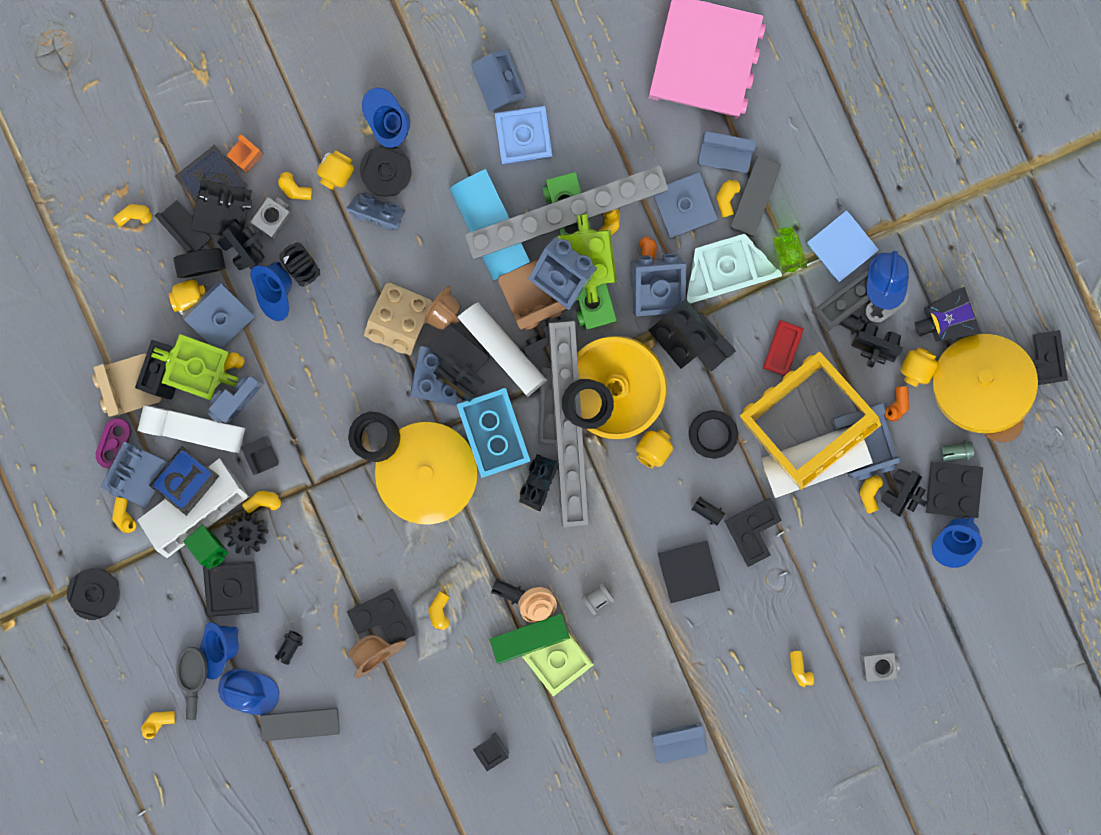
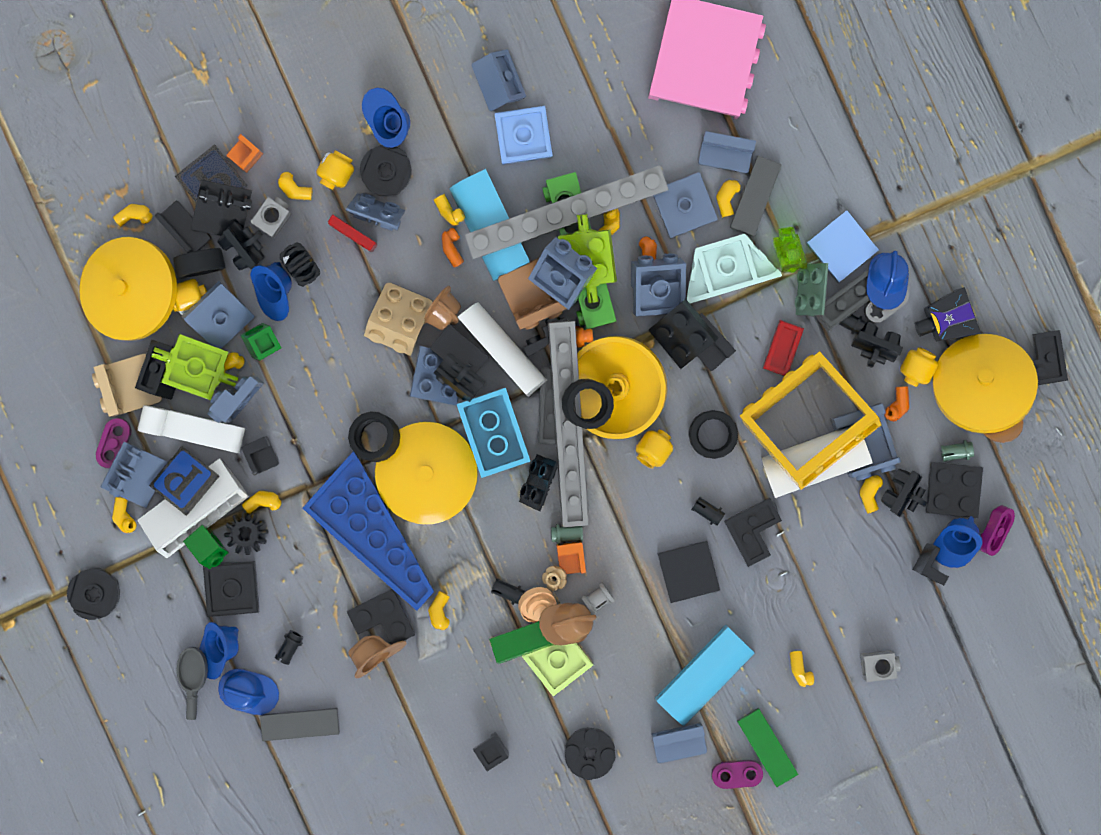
(128, 288): none -> yellow dish
(155, 721): yellow arm -> none
(260, 341): none -> green brick
(352, 233): none -> red tile
(361, 522): none -> blue wing
(447, 212): none -> yellow arm
(449, 248): none -> orange arm
(559, 573): none -> tan plate
(566, 534): none -> sand green pin
(566, 623): none -> medium nougat piece
(571, 557): none -> orange panel
(583, 336): none -> orange arm
(591, 738): none -> black plate
(704, 675): none -> medium azure brick
(737, 773): none -> magenta plate
(767, 747): none -> green tile
(811, 289): none -> sand green hinge
(924, 564): none -> black panel
(997, 529): none -> magenta plate

